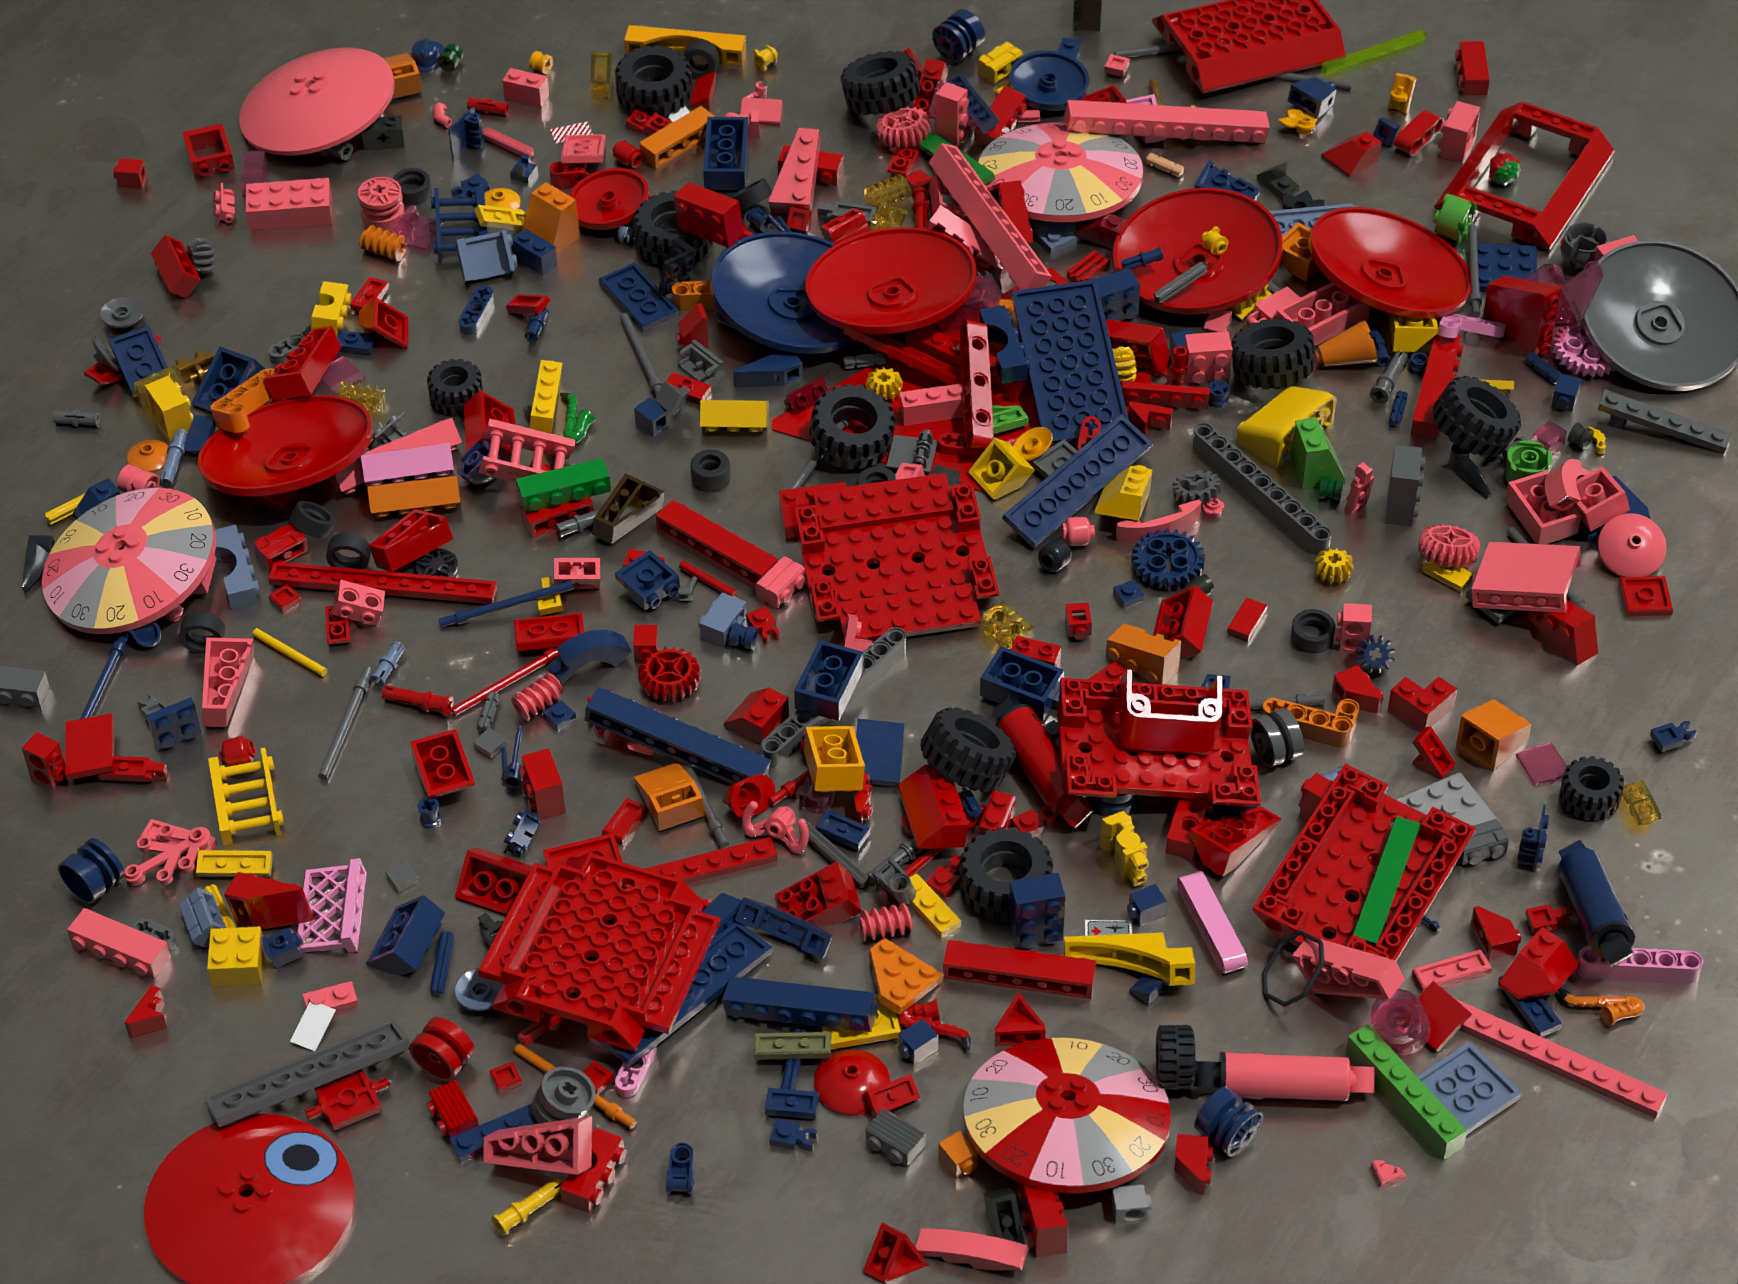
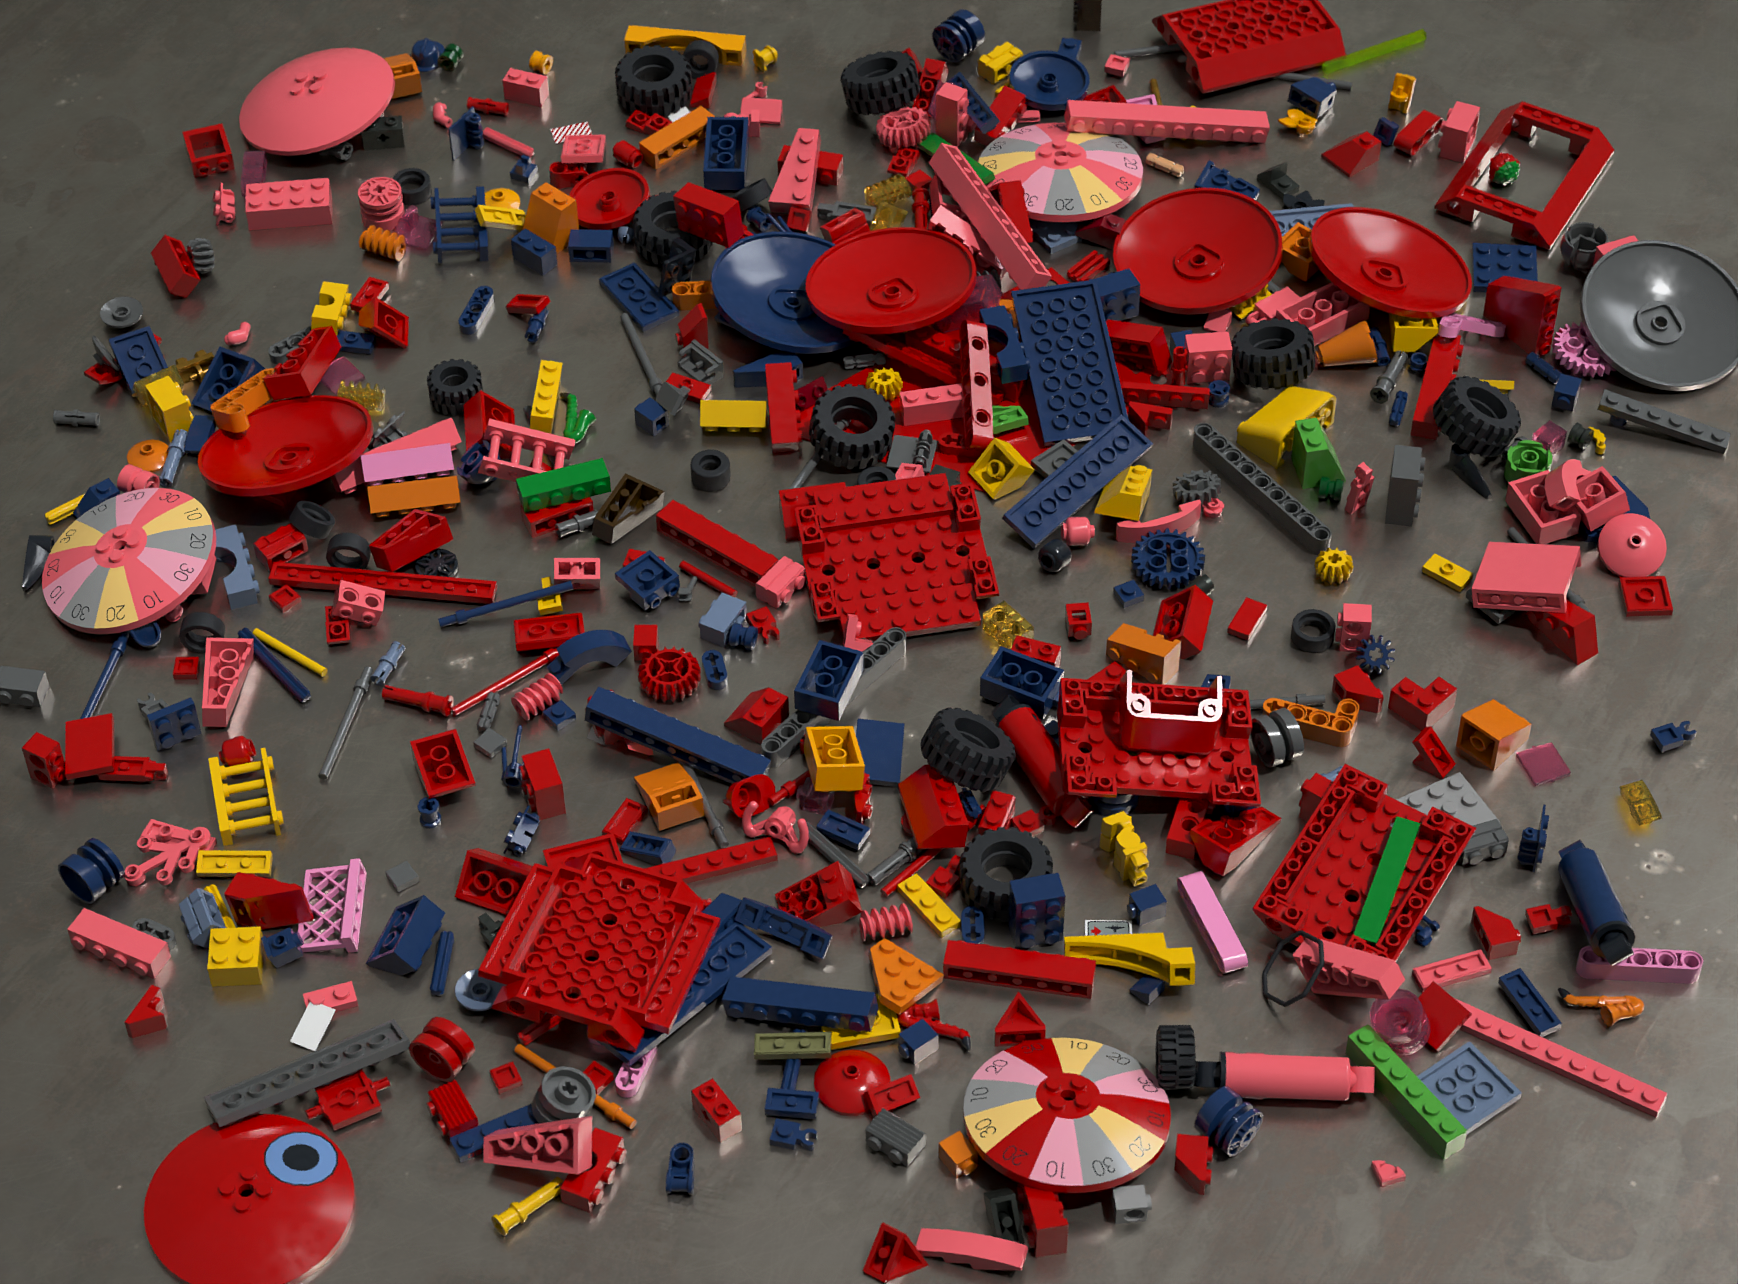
(130, 173): red brick -> none
(186, 668): none -> red tile
(239, 336): none -> coral arm
(276, 667): none -> dark blue axle
(468, 186): dark blue plate -> none
(486, 256): sand blue panel -> none
(591, 246): none -> dark blue brick
(601, 75): clear yellow slope -> none
(663, 847): none -> dark blue slope
(710, 671): none -> dark blue beam
(716, 1110): none -> red brick
(781, 407): none -> red brick
(892, 879): dark grey piece -> none
(977, 928): none -> dark blue beam
(1033, 443): light orange dish -> none
(1083, 431): red beam -> none
(1125, 364): yellow gear -> none
(1143, 259): dark blue axle -> none
(1180, 282): dark grey axle -> none
(1214, 241): yellow brick -> none
(1423, 935): none -> dark blue hand
(1449, 546): coral gear -> none
(1454, 217): bright green brick -> none
(1472, 68): red brick -> none
(1475, 297): dark grey bar -> none
(1539, 967): red wedge -> none
(1575, 292): clear pink windscreen -> none
(1588, 802): black tyre -> none

